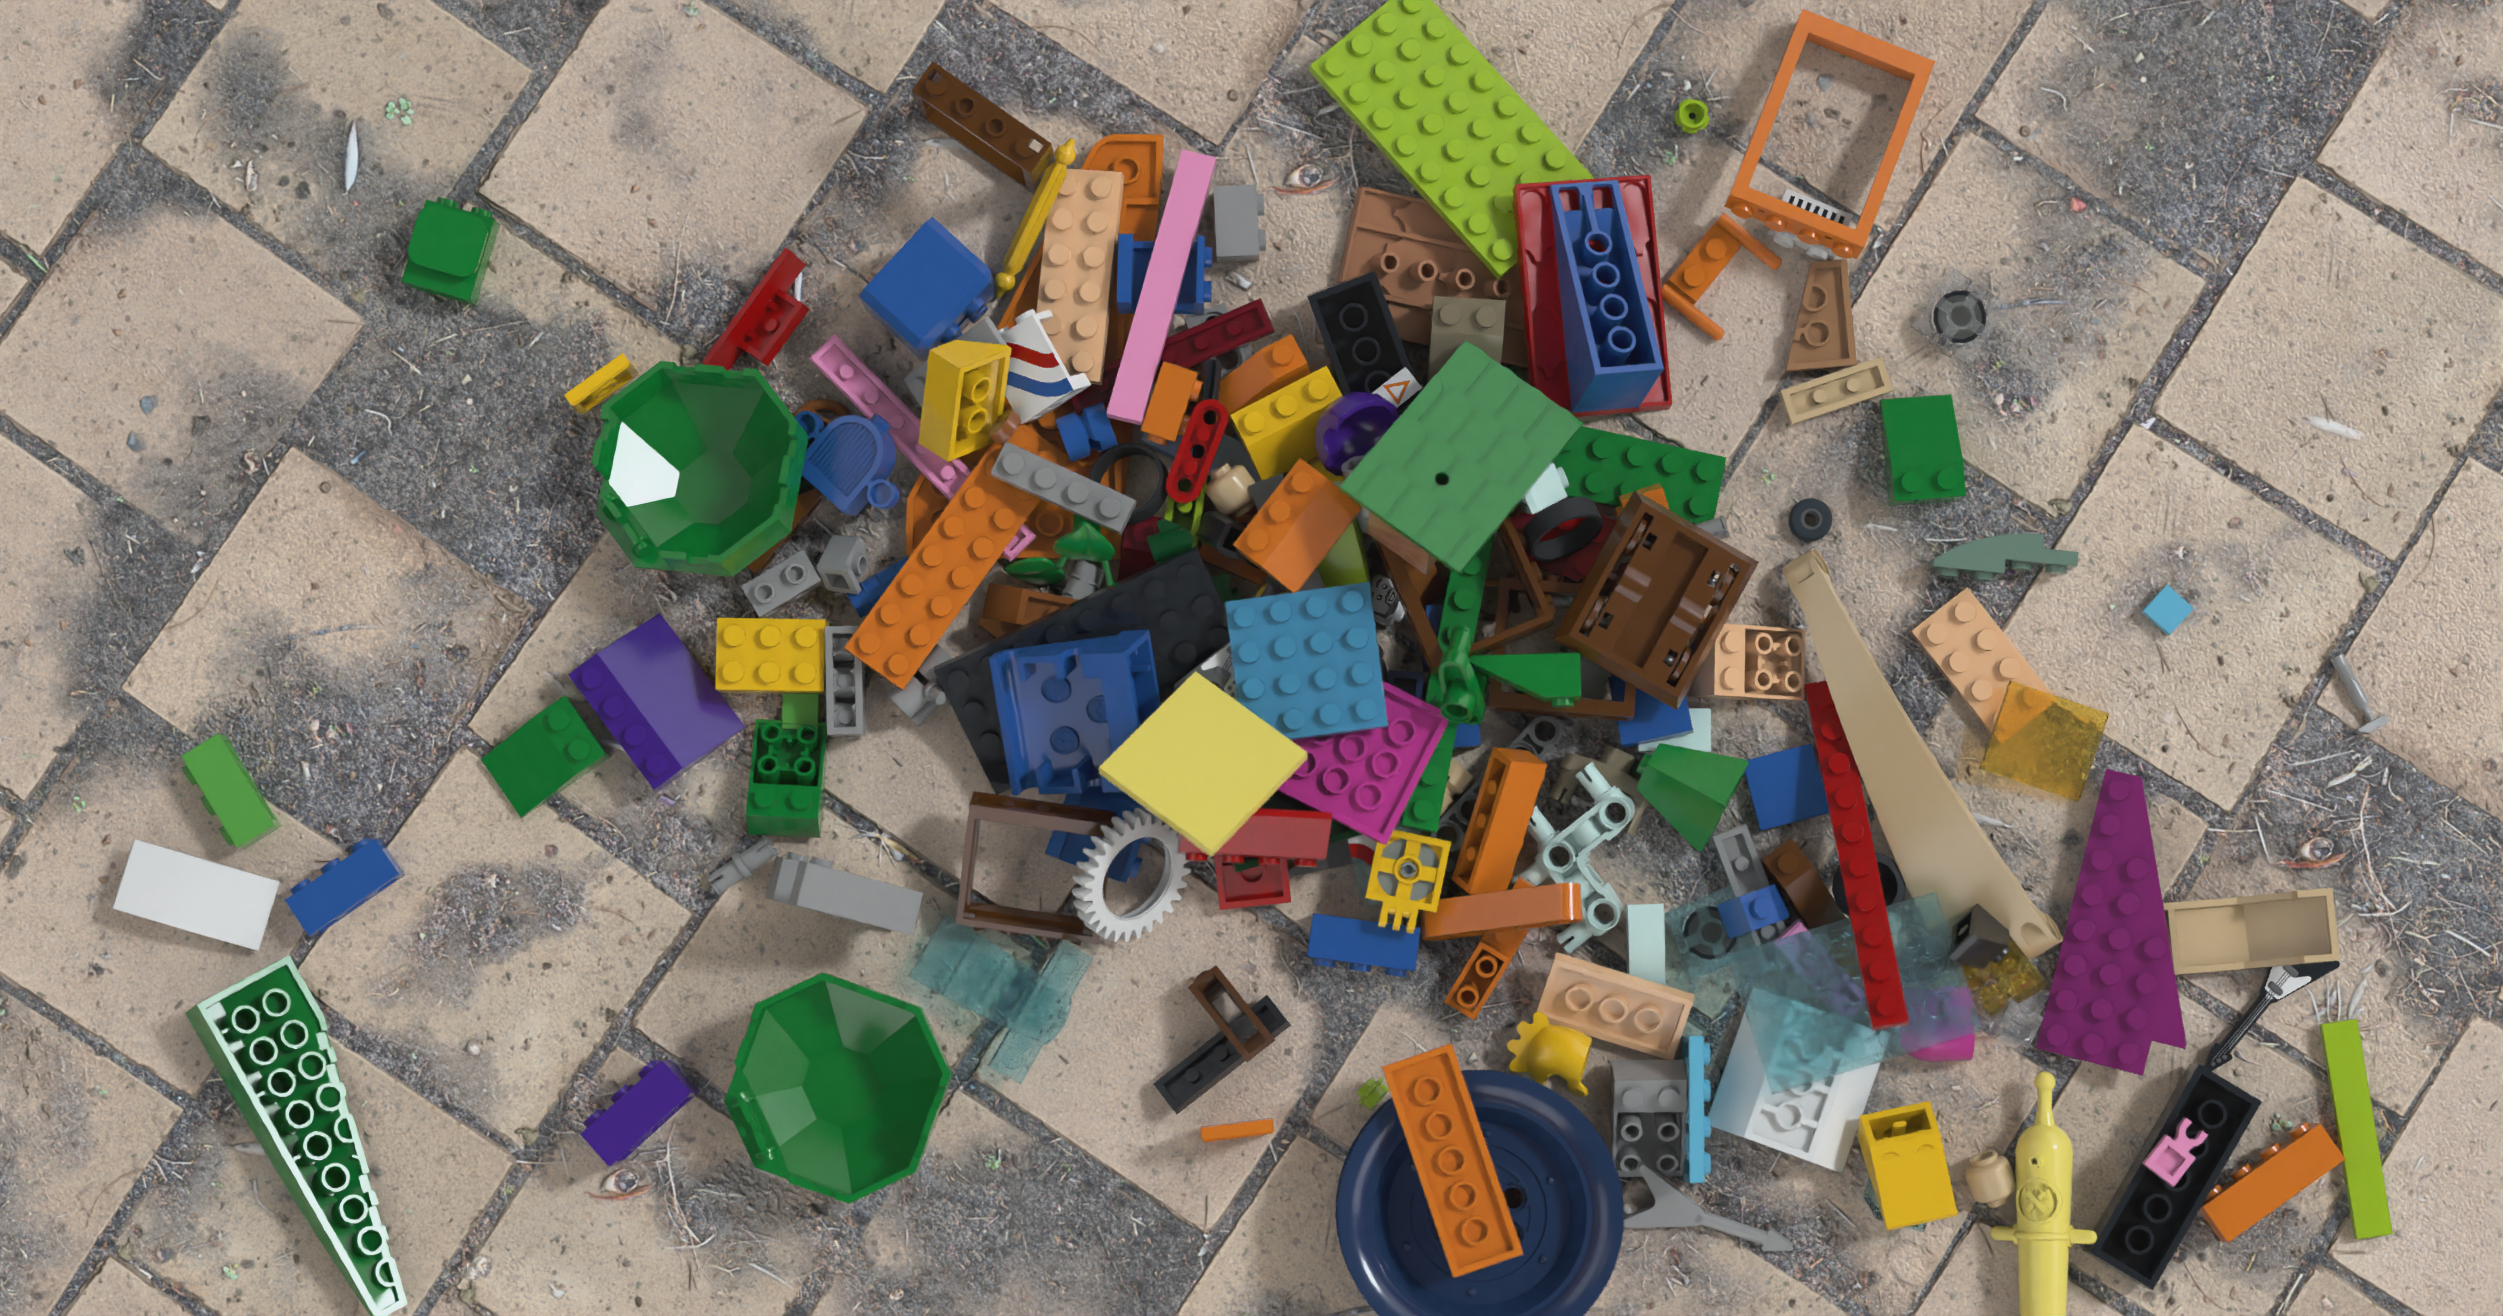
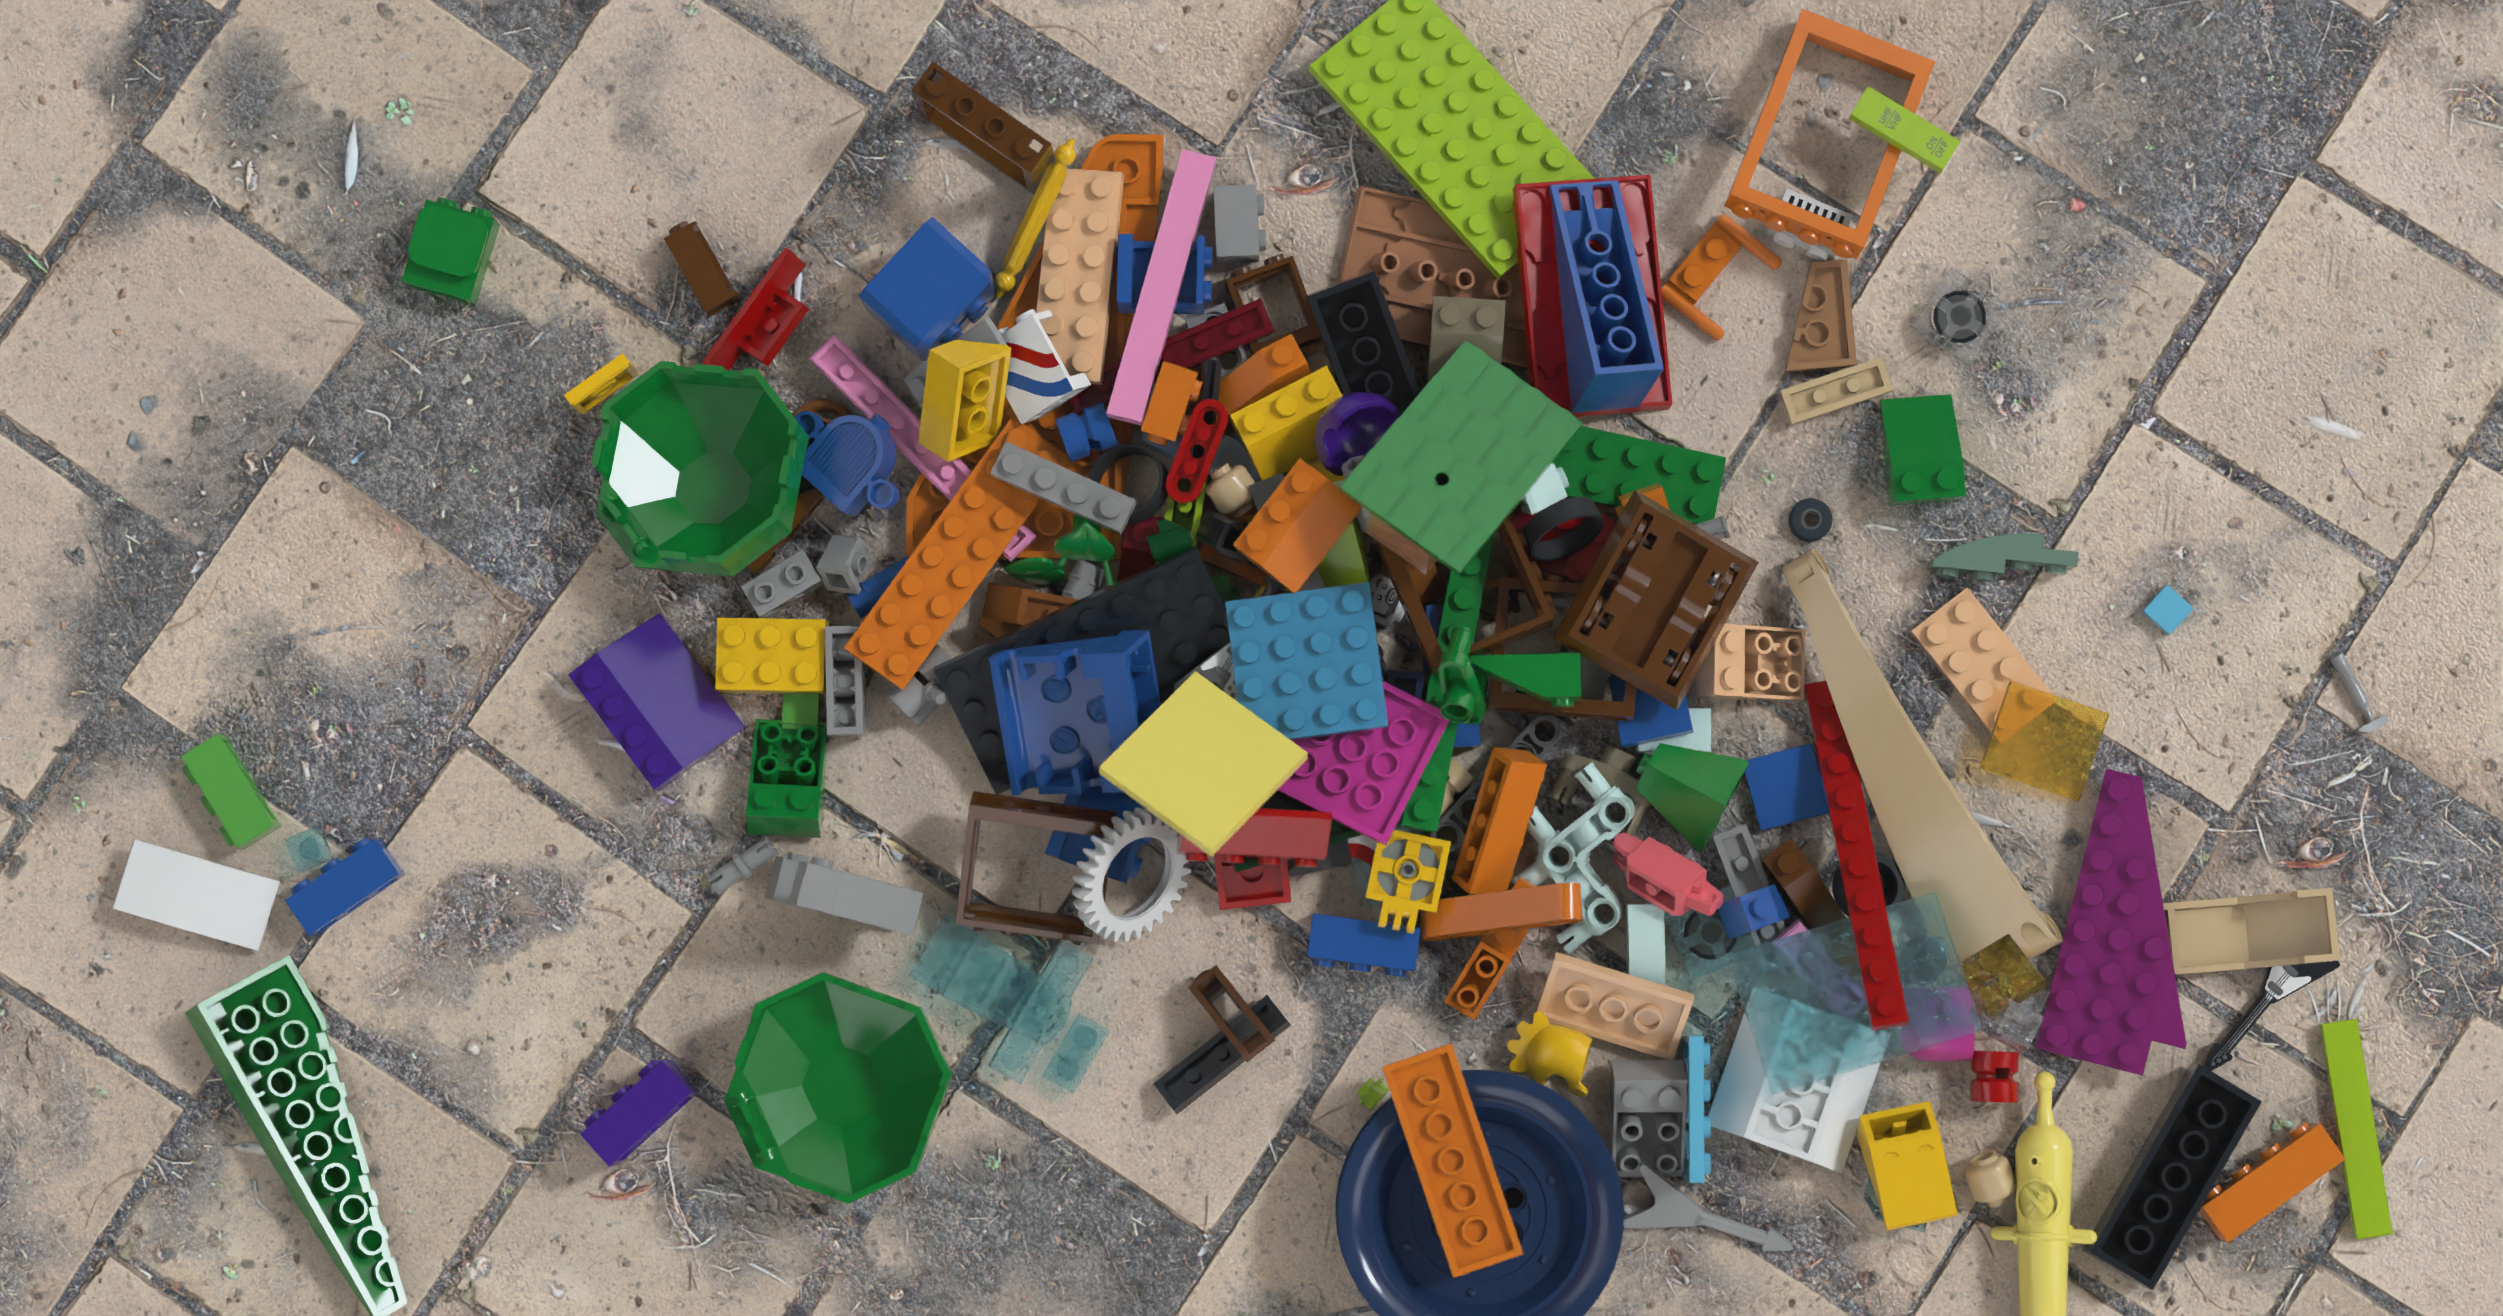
(309, 849): none -> clear light blue plate
(545, 756): green slope -> none
(701, 268): none -> reddish brown window
(1004, 427): dark orange tile -> none
(1076, 1053): none -> clear light blue plate
(1237, 1129): orange tile -> none
(1274, 267): none -> reddish brown window
(1399, 387): white sticker -> none
(1665, 876): none -> coral hinge
(1701, 117): lime plate -> none
(1904, 129): none -> lime tile
(1978, 939): black slope -> none
(1989, 1089): none -> red wheel
(2172, 1156): bright pink plate -> none

